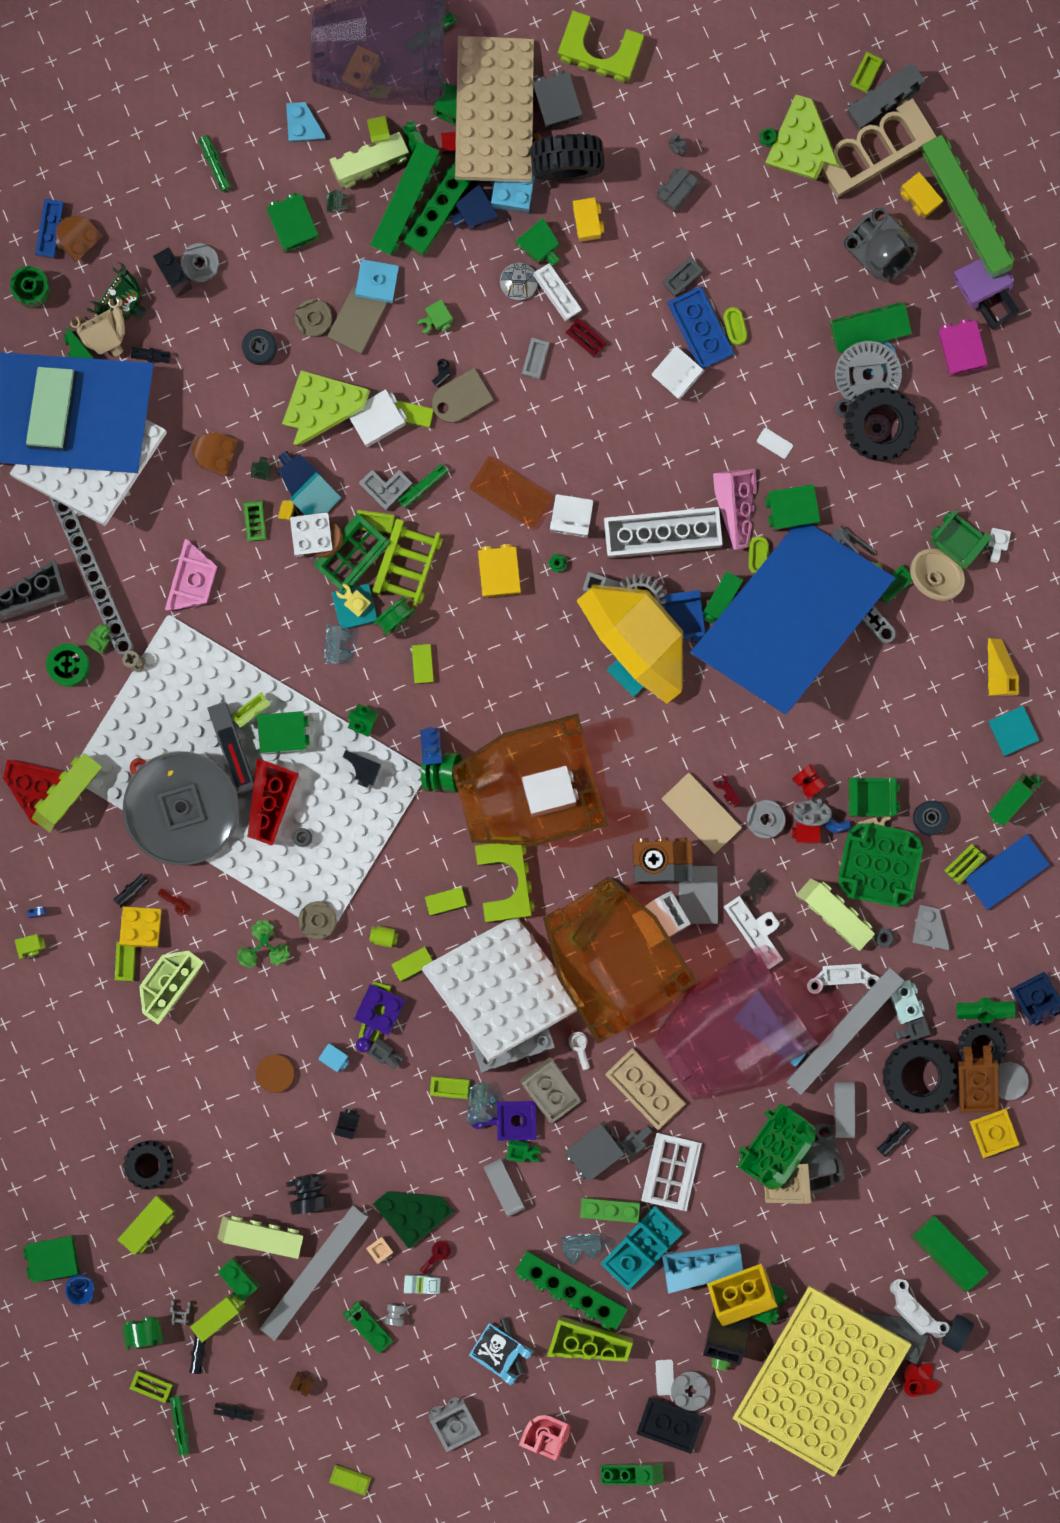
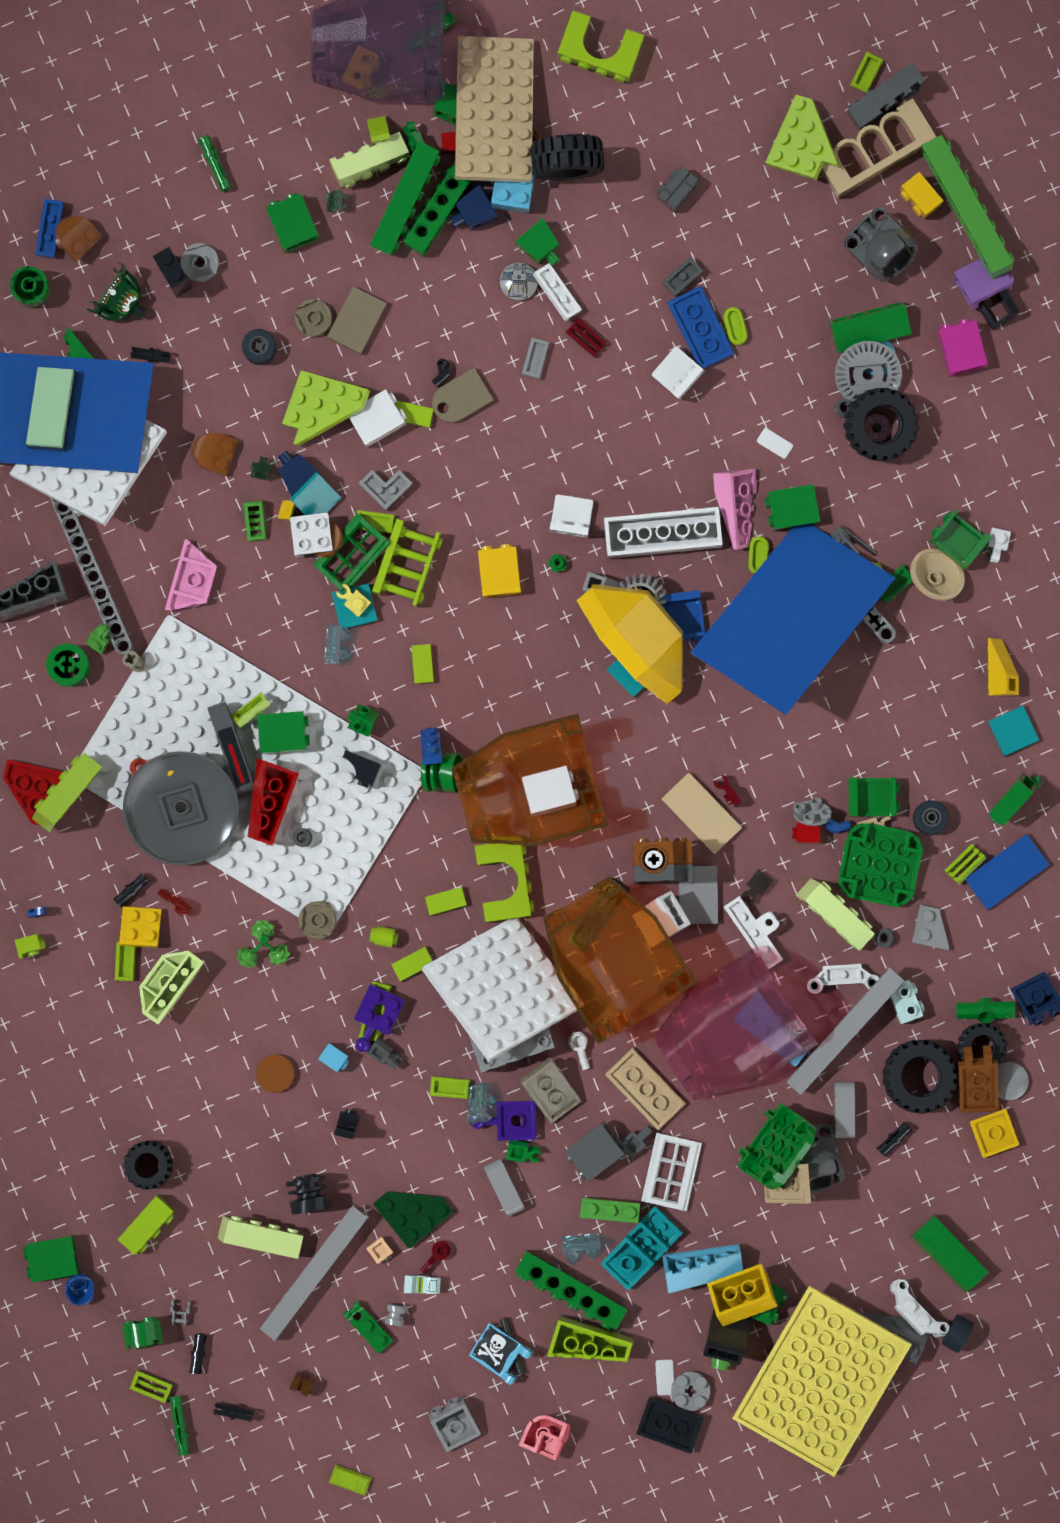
(103, 331): tan torso -> none
(217, 1316): lime arch -> none
(238, 1278): green brick -> none
(302, 124): medium azure wing -> none
(376, 281): medium azure plate -> none
(394, 616): green wheel -> none
(421, 487): green pin -> none
(438, 316): bright green brick -> none
(510, 492): clear orange tile -> none
(557, 100): dark grey brick -> none
(587, 219): yellow brick -> none
(632, 1474): green slope -> none
(677, 145): dark grey plate -> none
(722, 597): green brick -> none
(756, 825): light grey plate -> none
(767, 132): green plate -> none
(814, 786): red wheel -> none
(915, 1029): dark grey plate -> none
(921, 1377): red plate -> none

